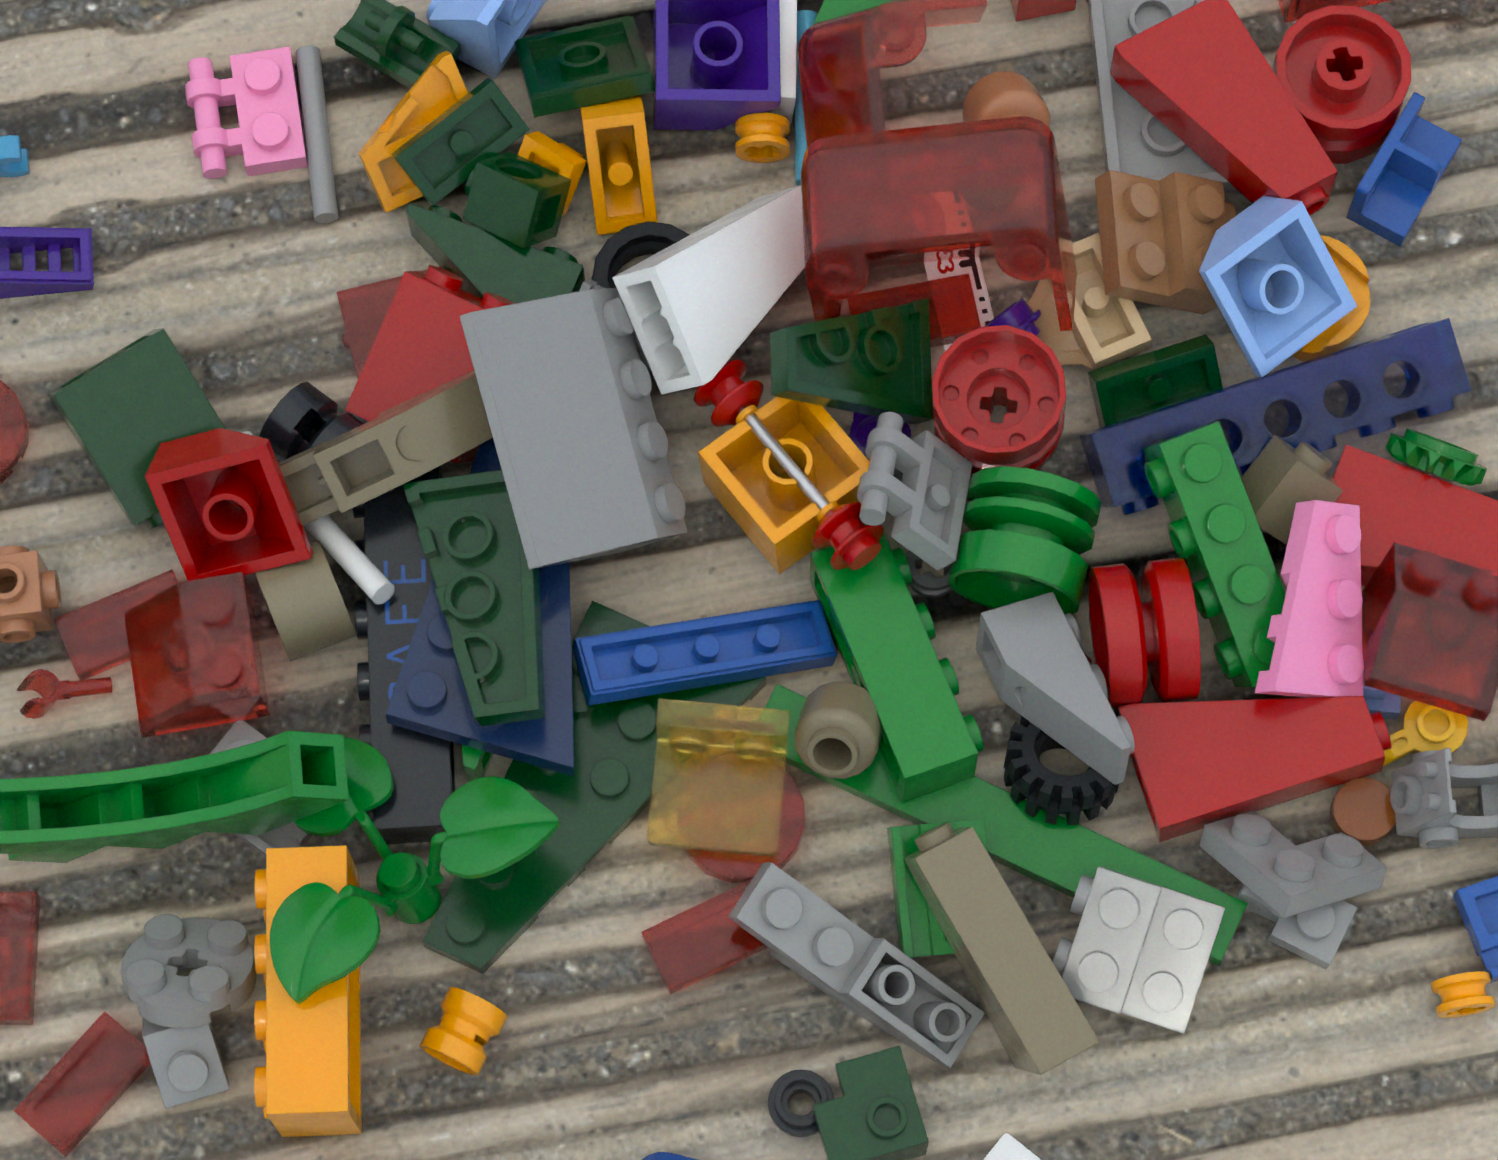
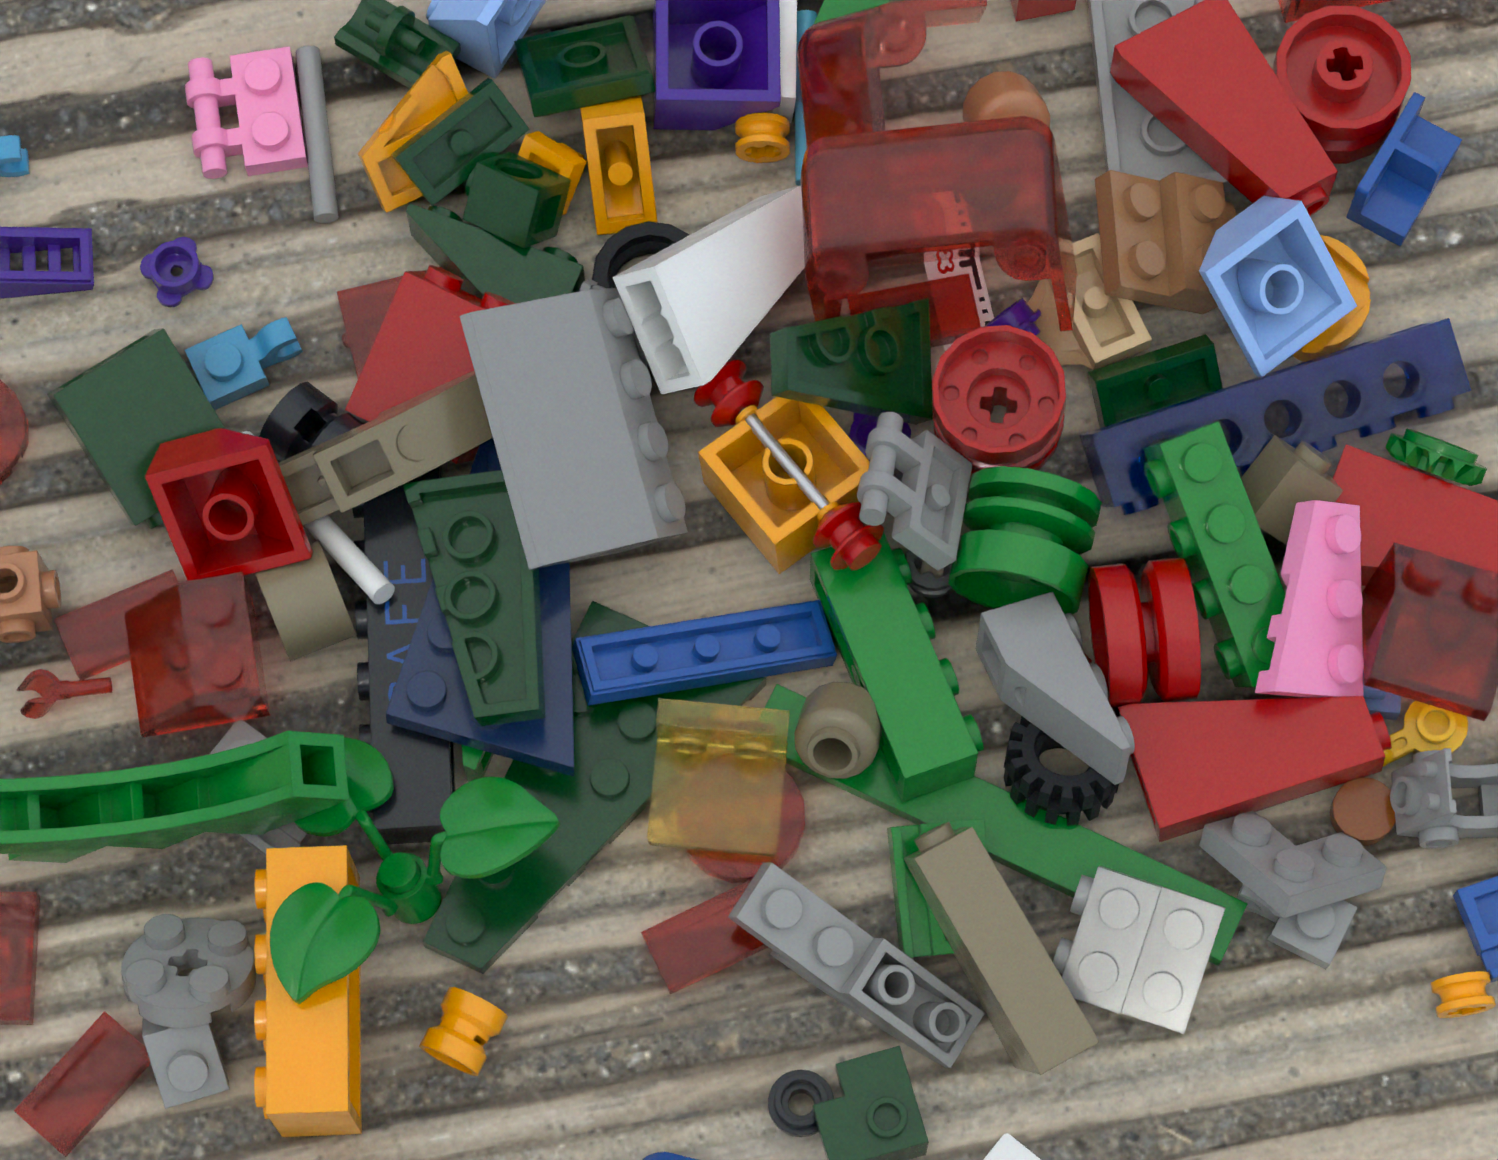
(175, 254): none -> dark purple plate
(233, 365): none -> dark azure plate

